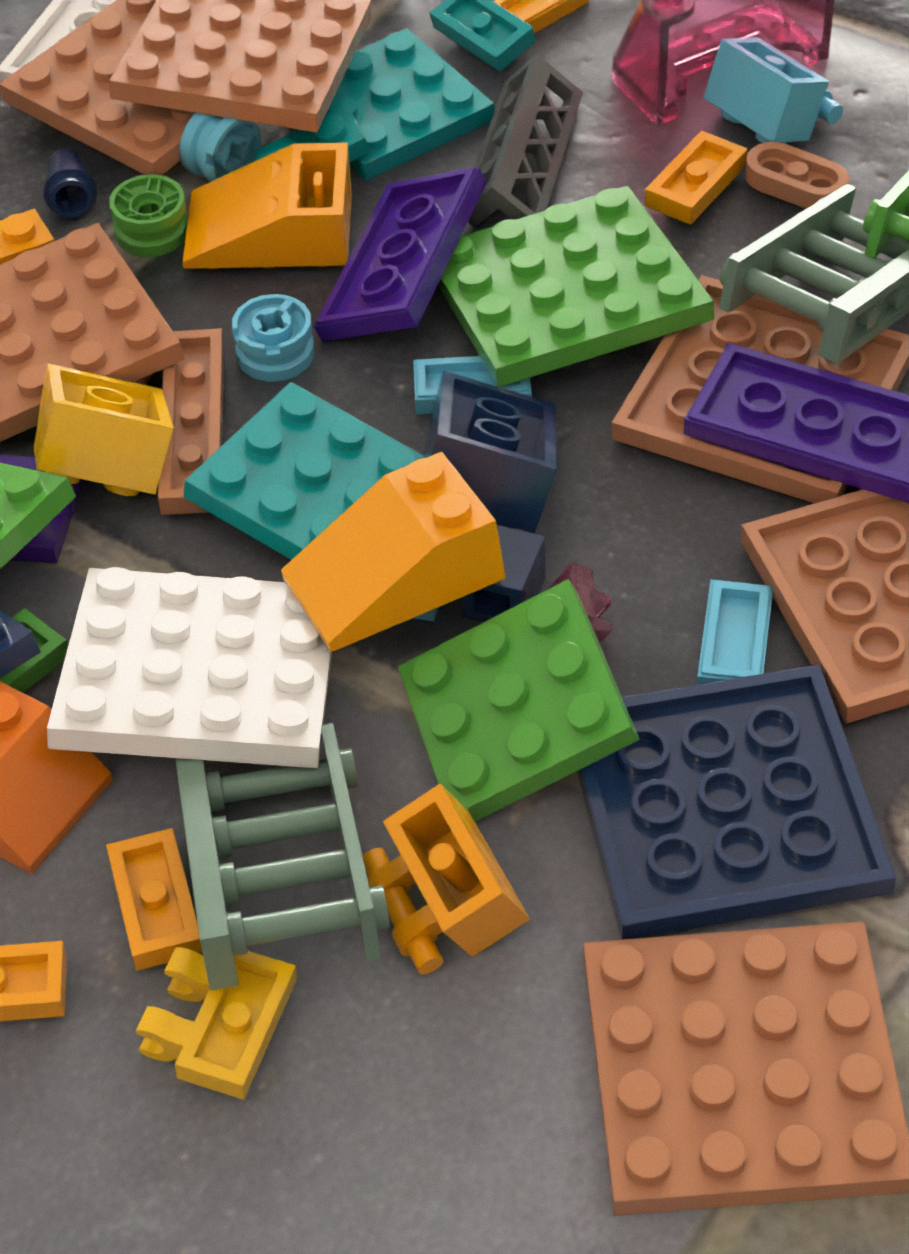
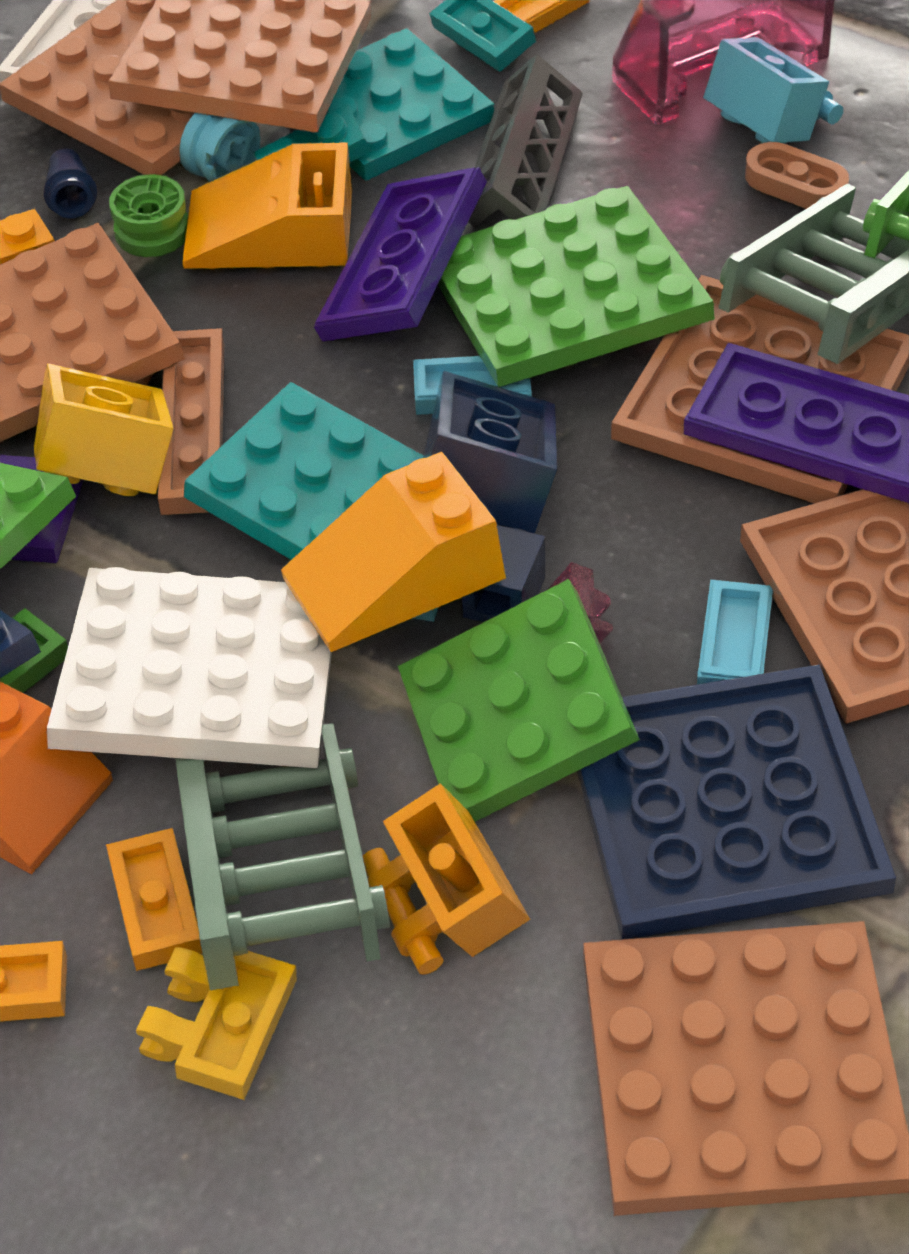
(273, 337): medium azure wheel -> none
(695, 177): light orange plate -> none

